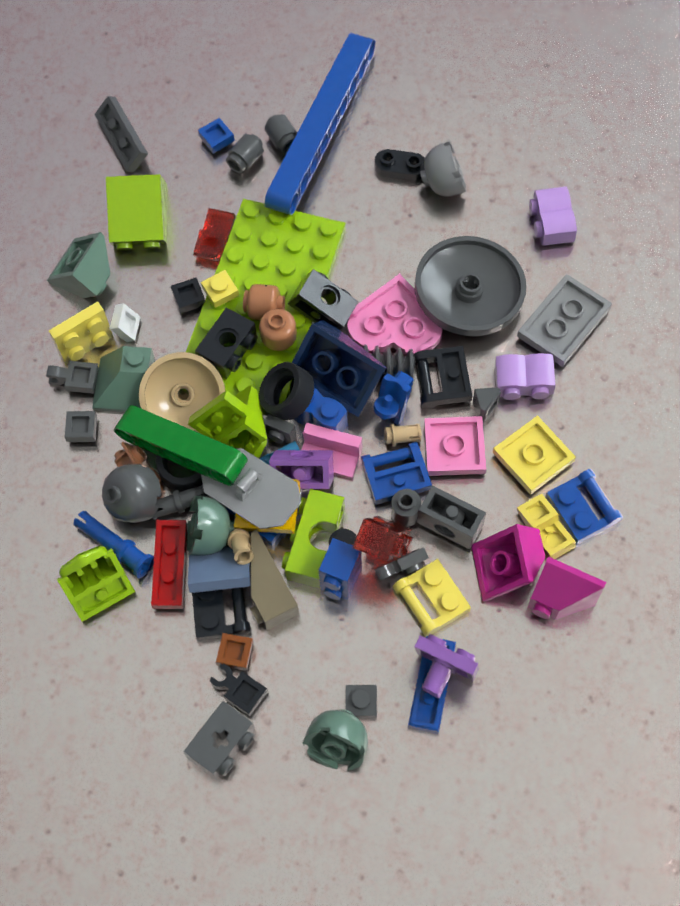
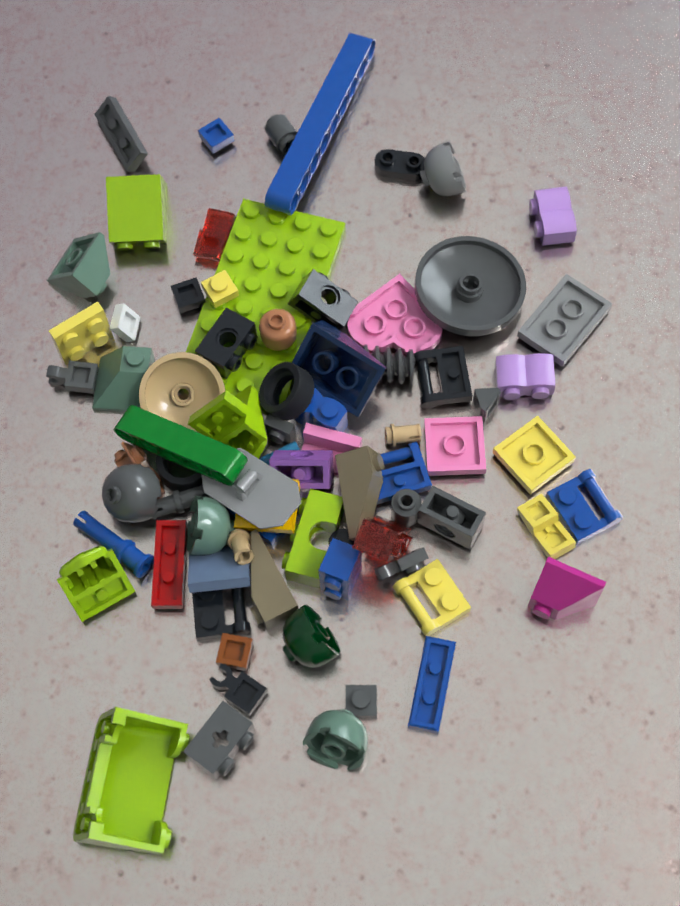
(80, 426): dark grey plate -> none
(129, 781): none -> lime windscreen
(245, 153): dark grey brick -> none
(261, 299): nougat head -> none
(308, 640): none -> dark green cylinder
(360, 485): none -> dark tan slope
(393, 397): blue hips -> none
(444, 663): medium lavender plate -> none
(508, 560): dark pink slope -> none

